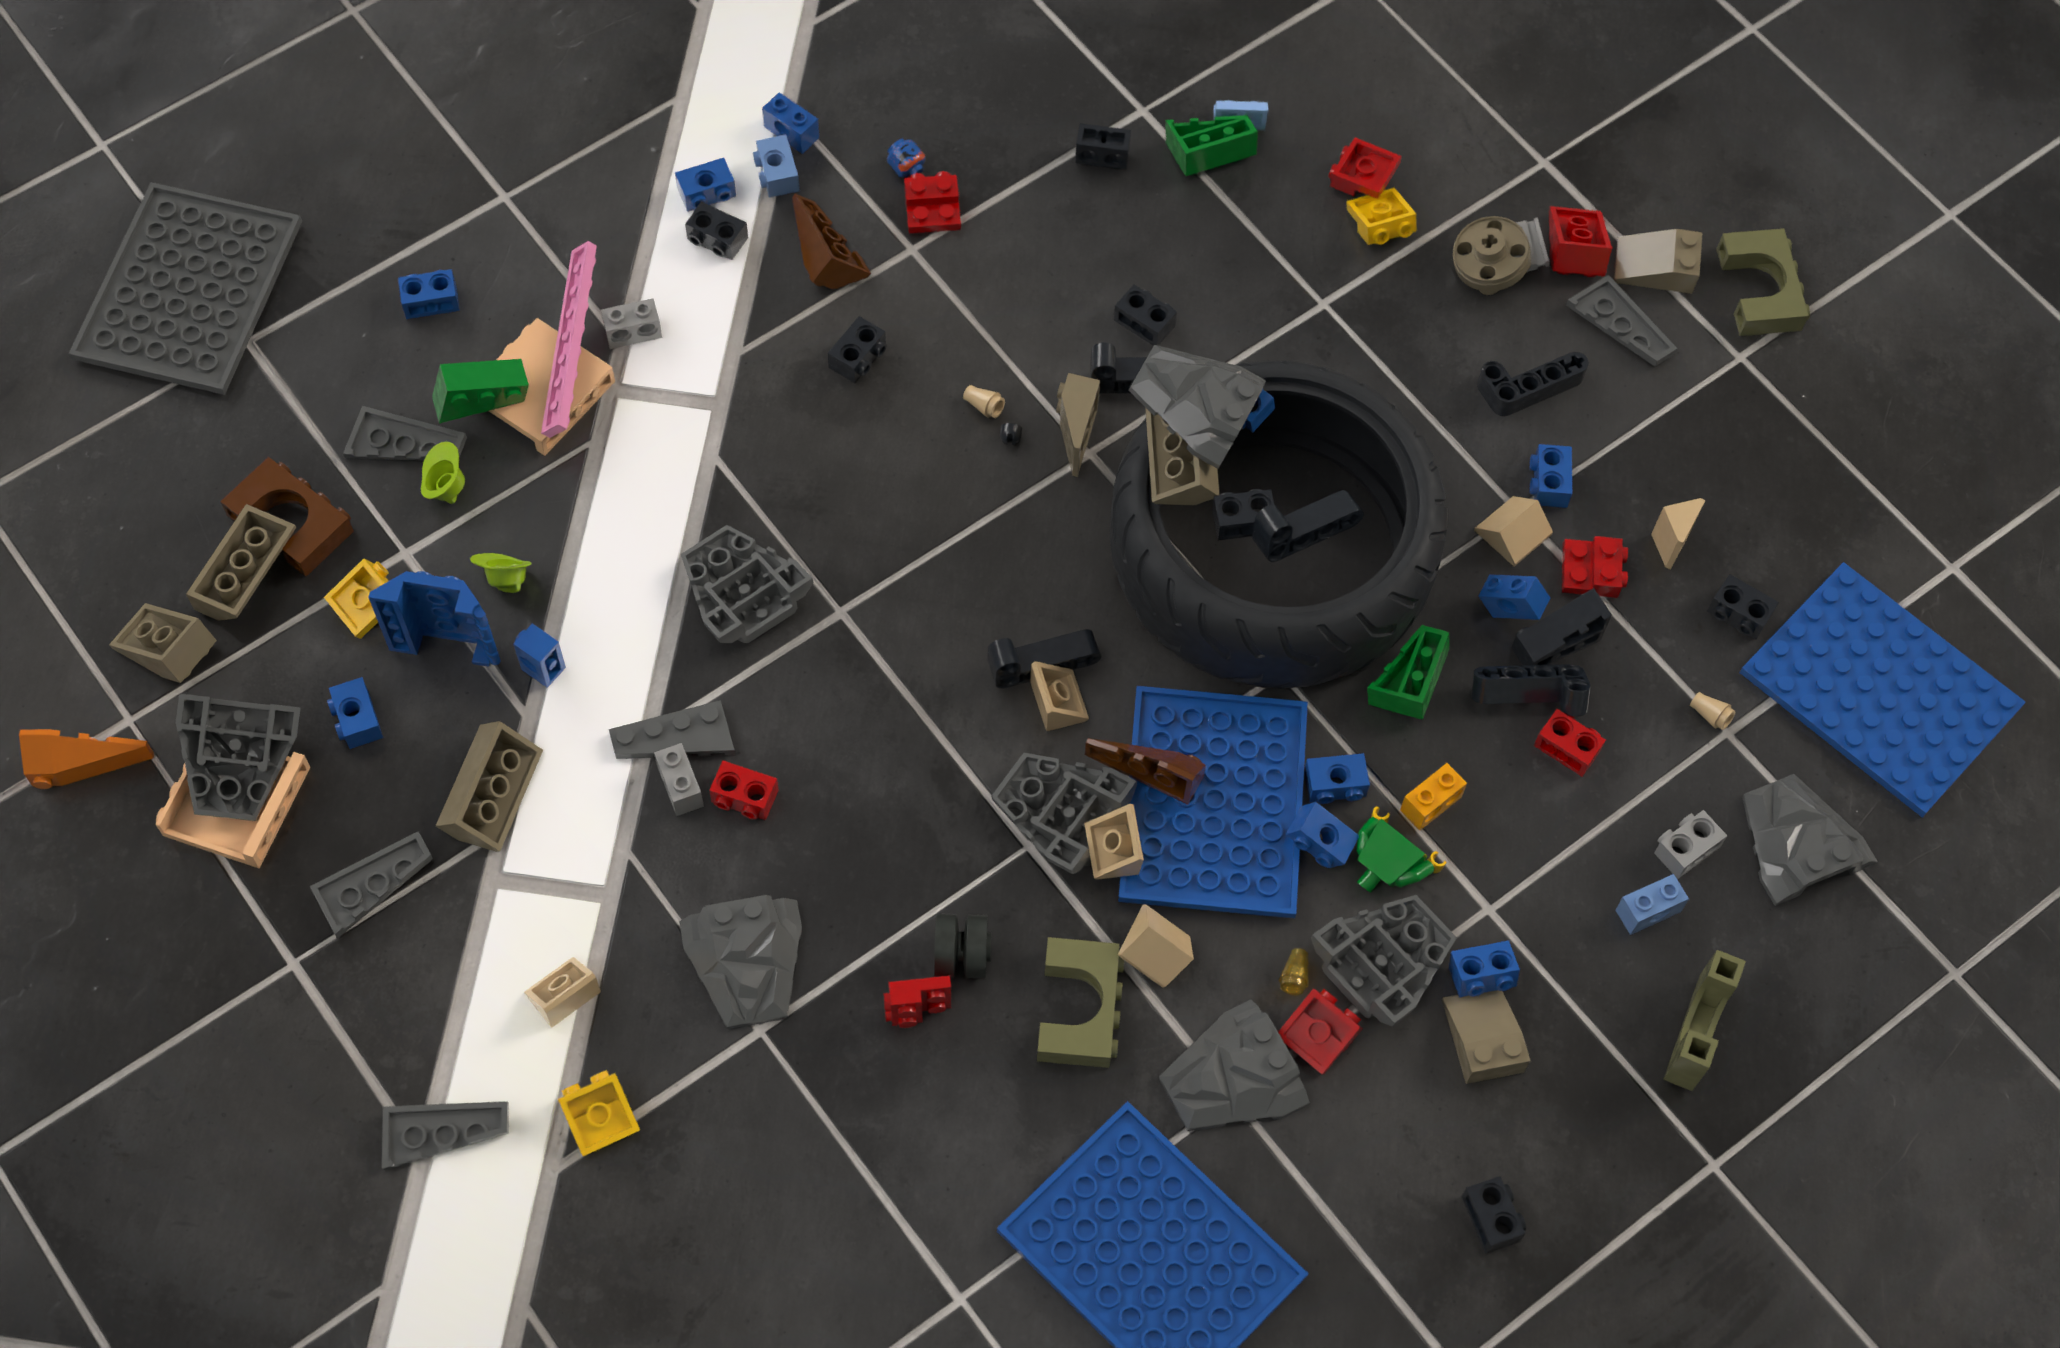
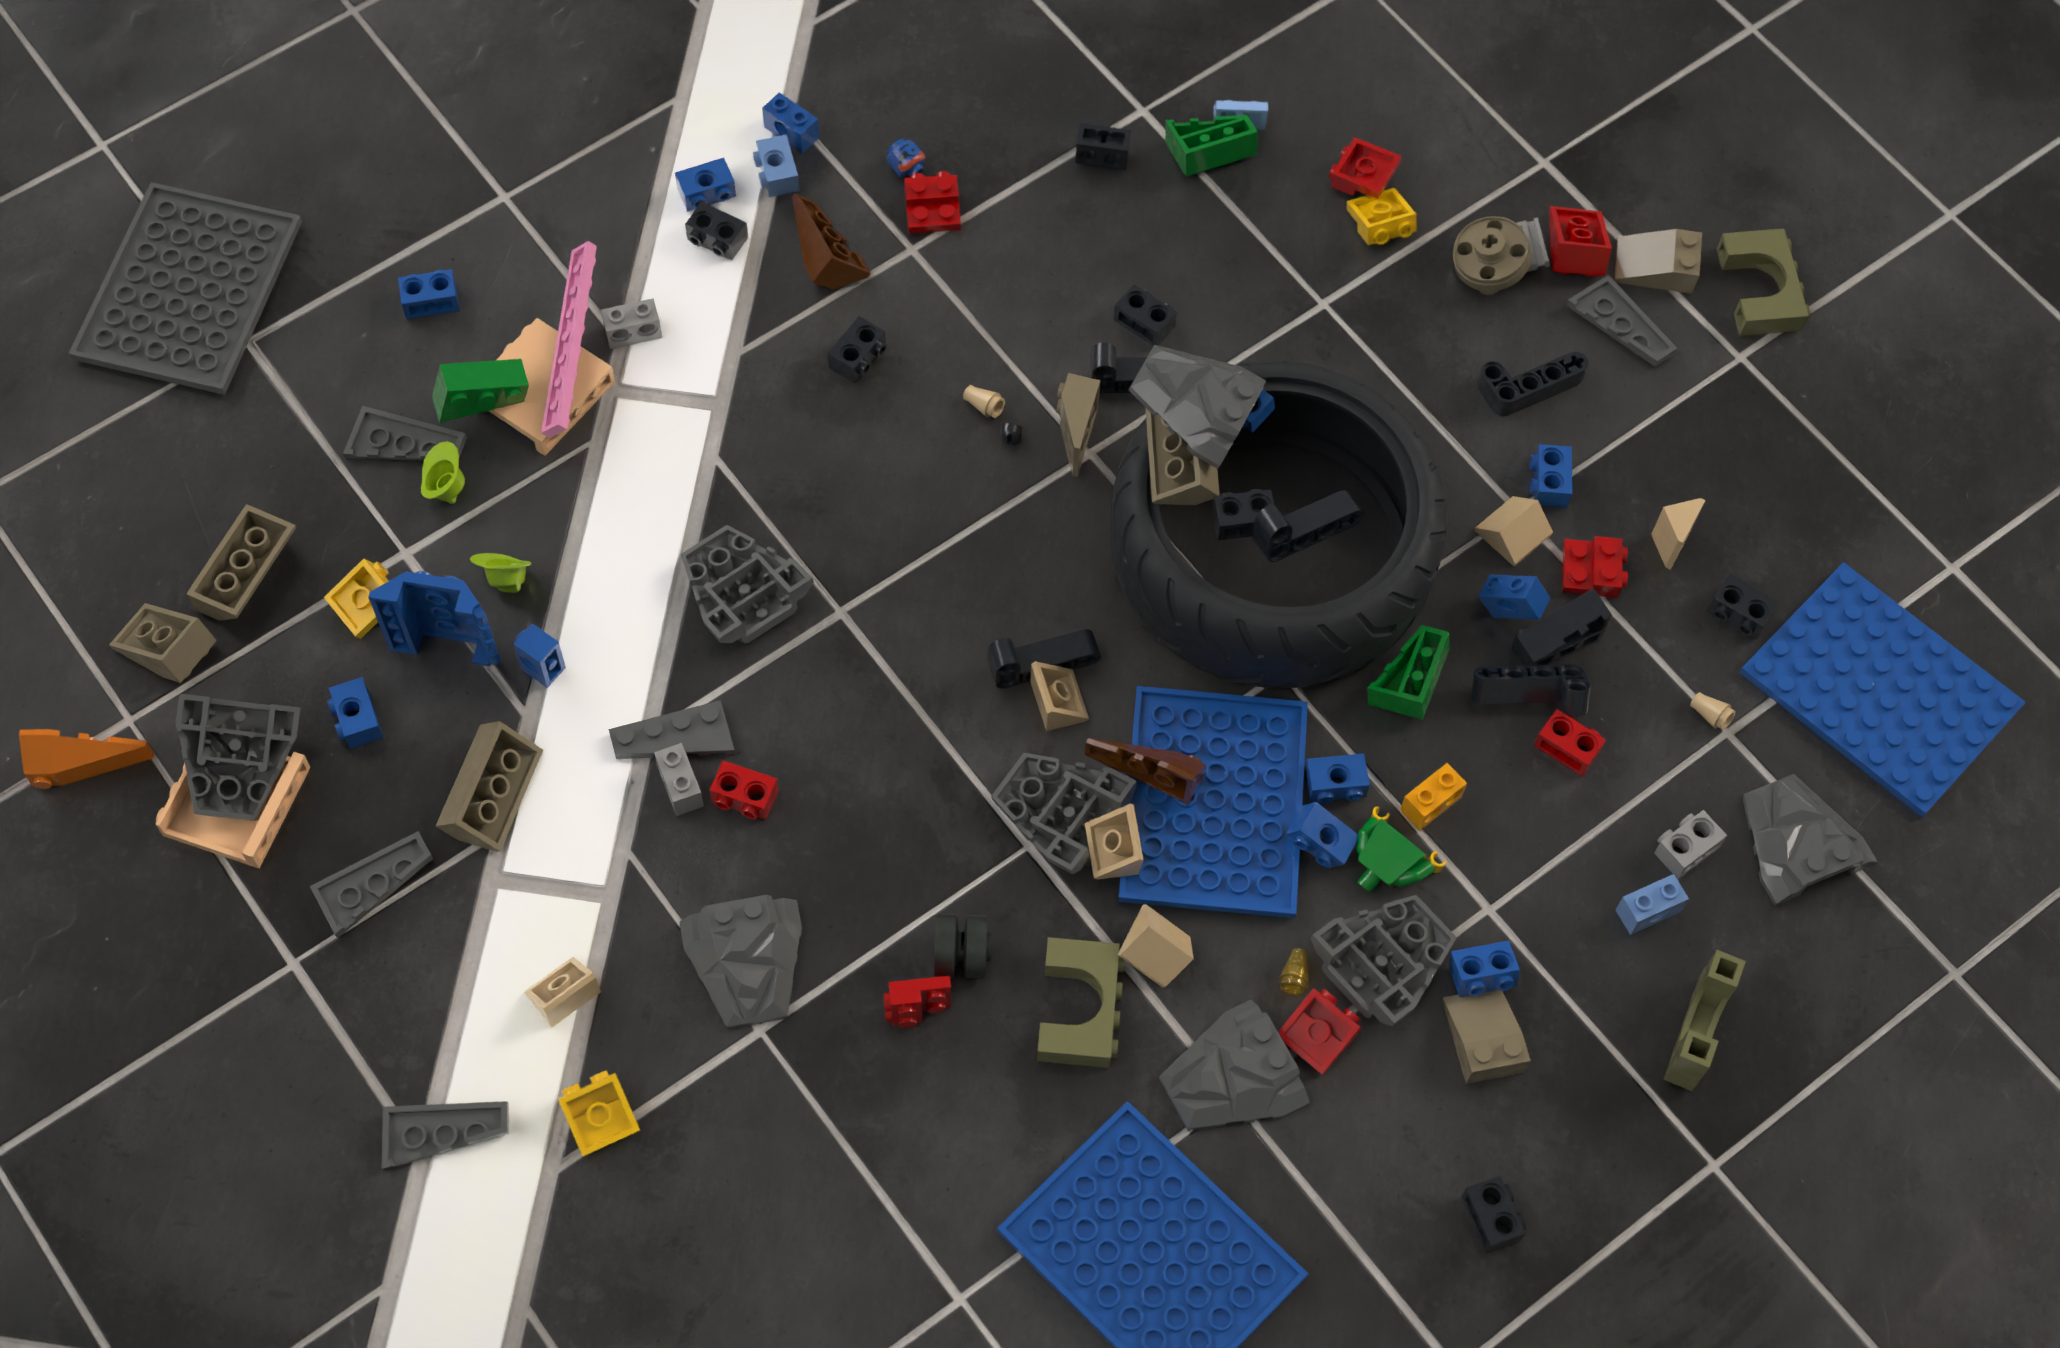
(275, 485): reddish brown arch -> none

